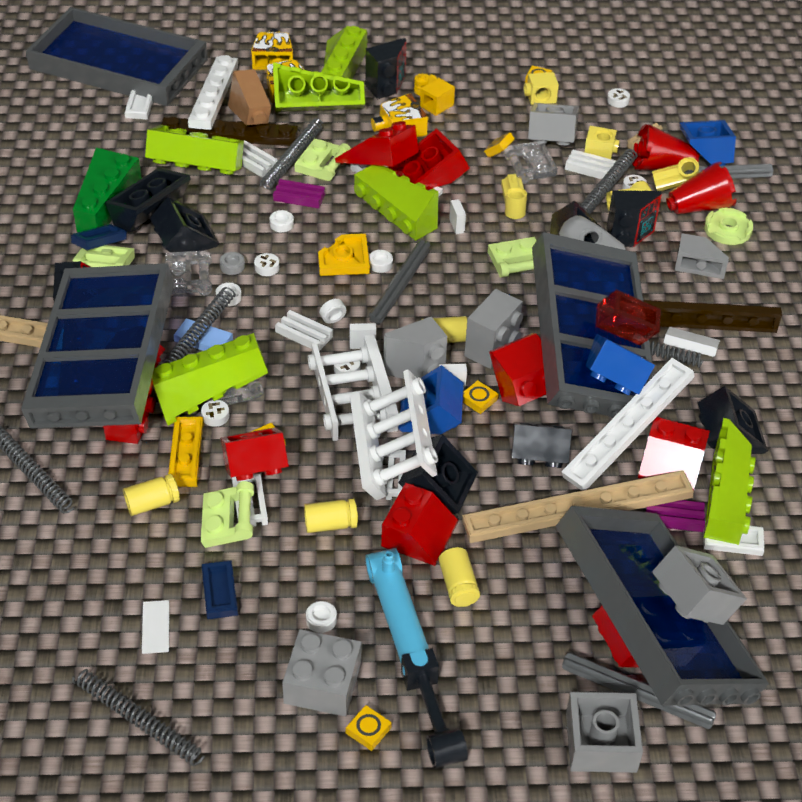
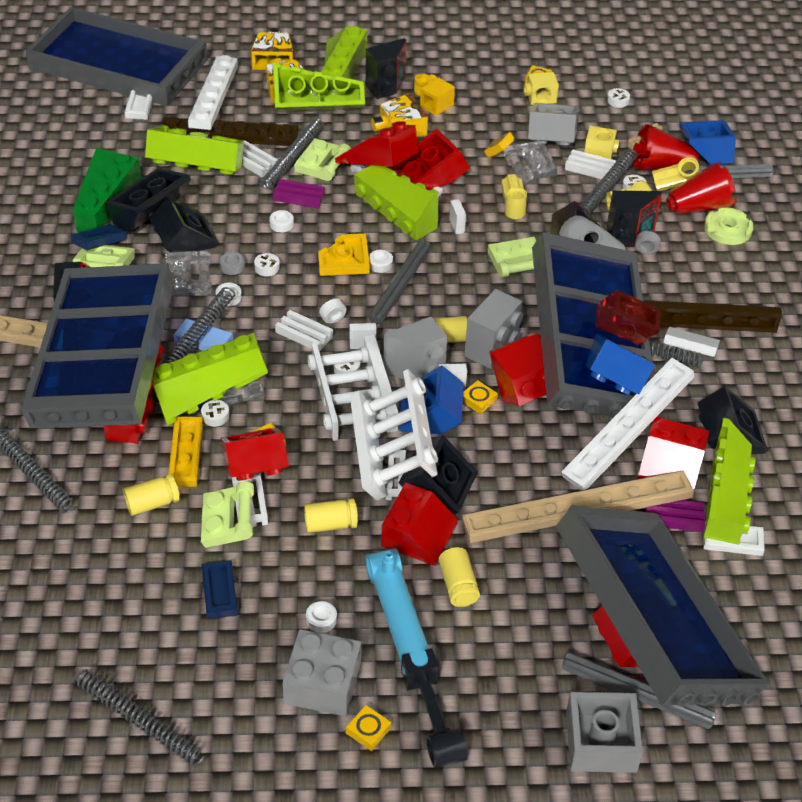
(155, 627): white sticker -> none
(248, 98): medium nougat slope -> none
(541, 443): slope -> none
(647, 242): none -> light grey tile
(698, 585): light grey brick -> none
(700, 257): light grey slope -> none

